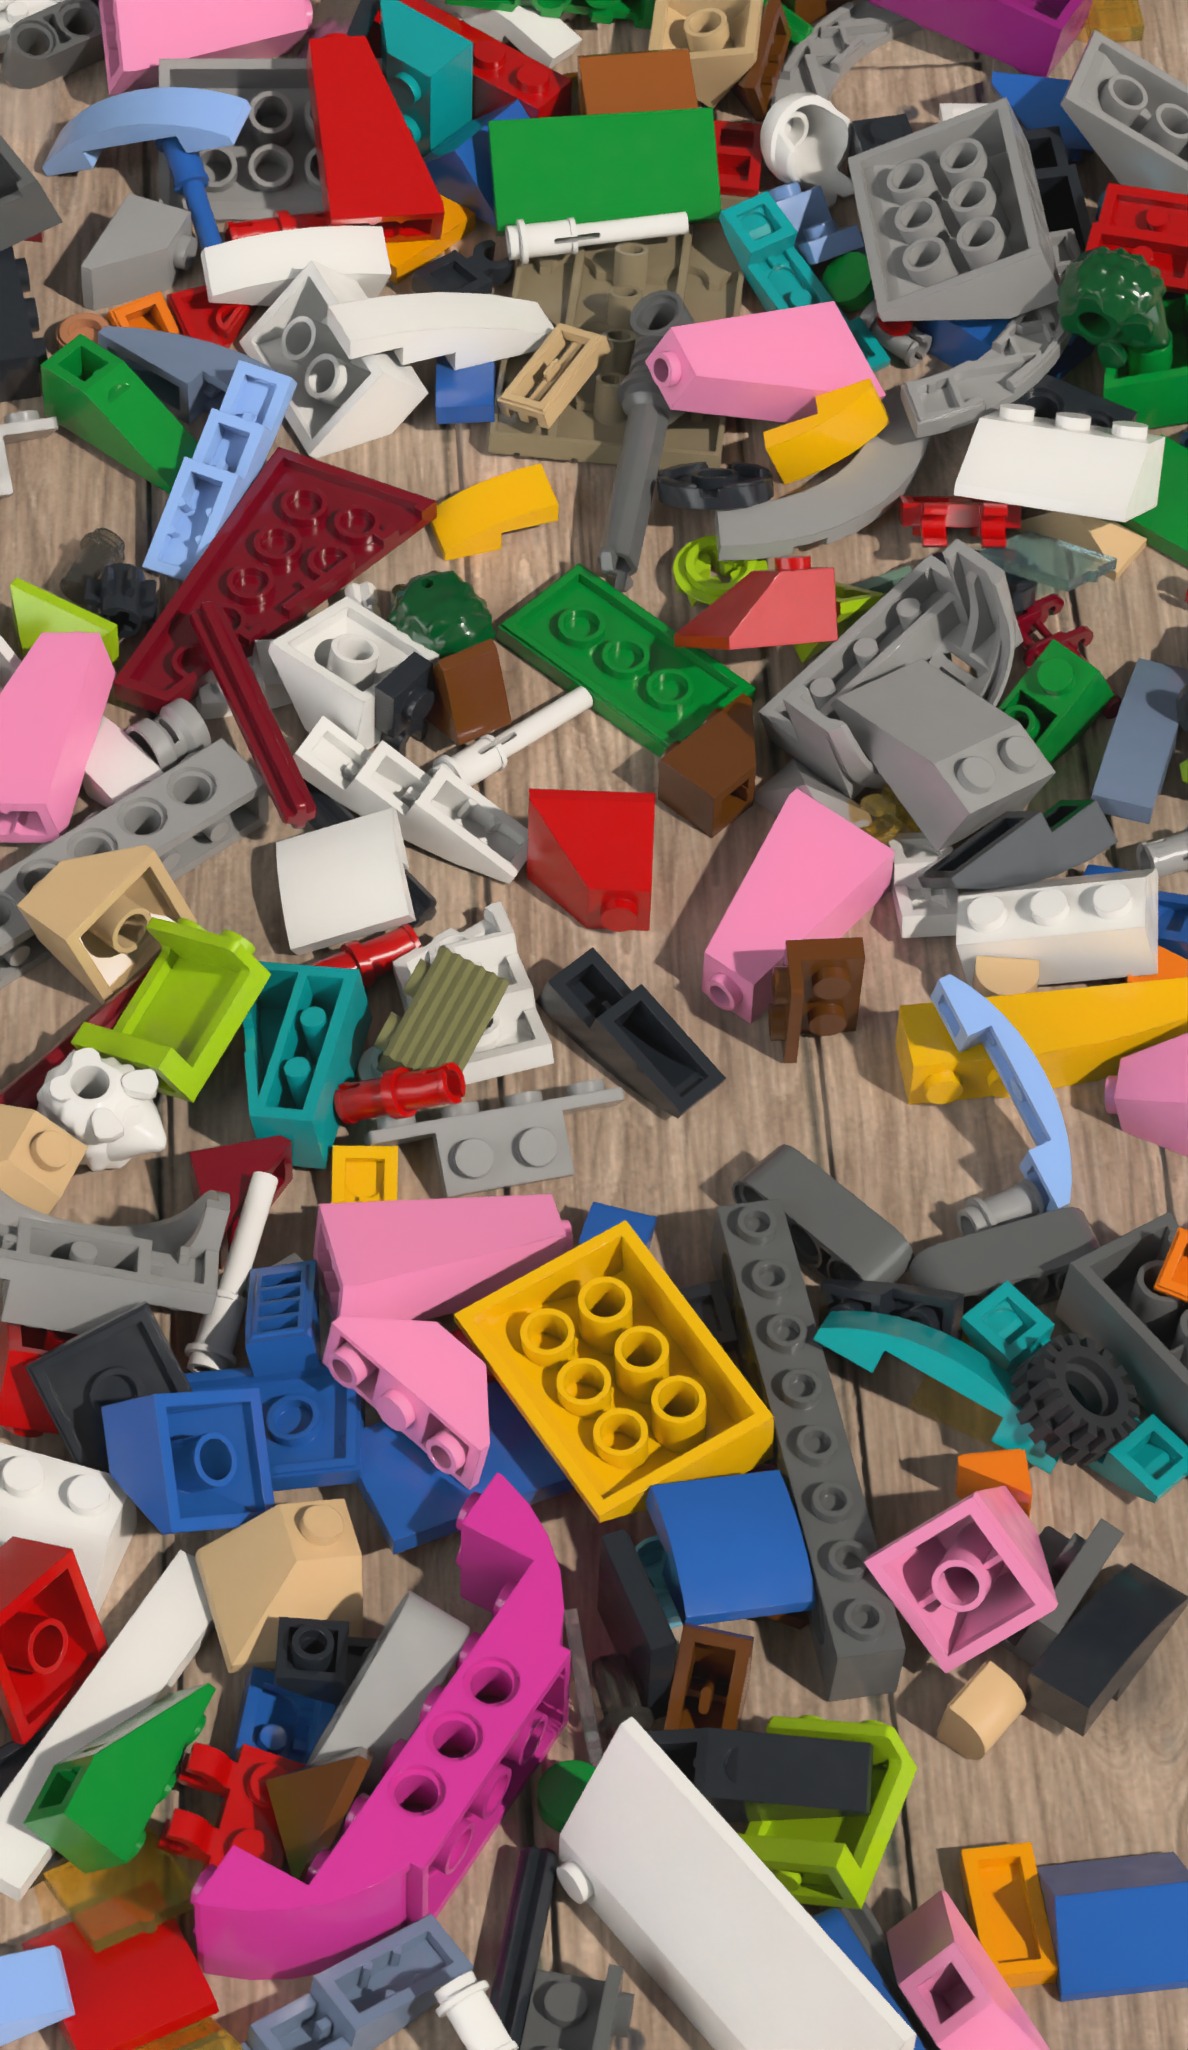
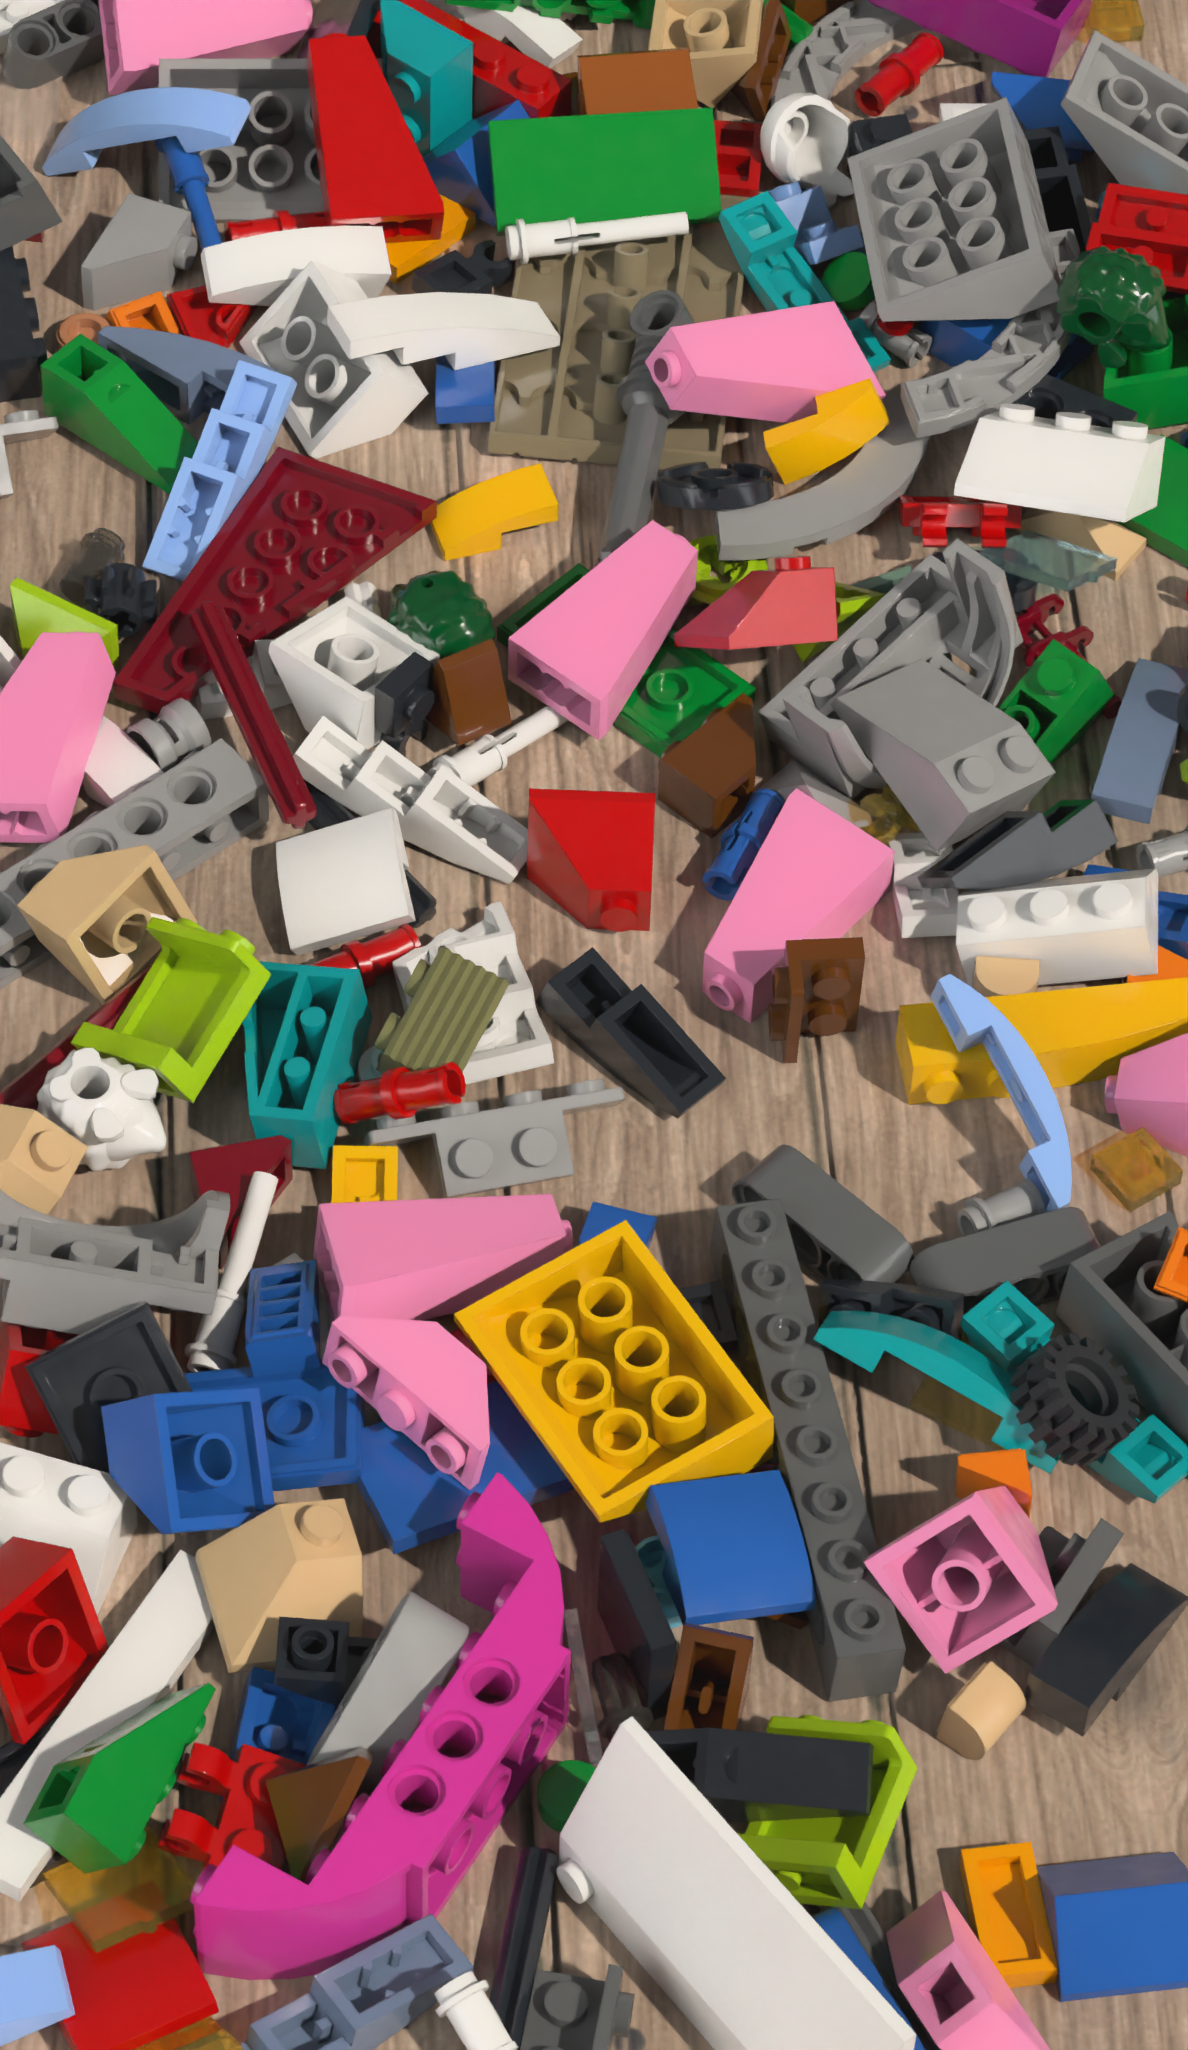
(562, 376): tan tile -> none
(605, 629): none -> bright pink slope
(742, 843): none -> blue pin
(899, 74): none -> red pin
(1136, 1169): none -> clear yellow tile

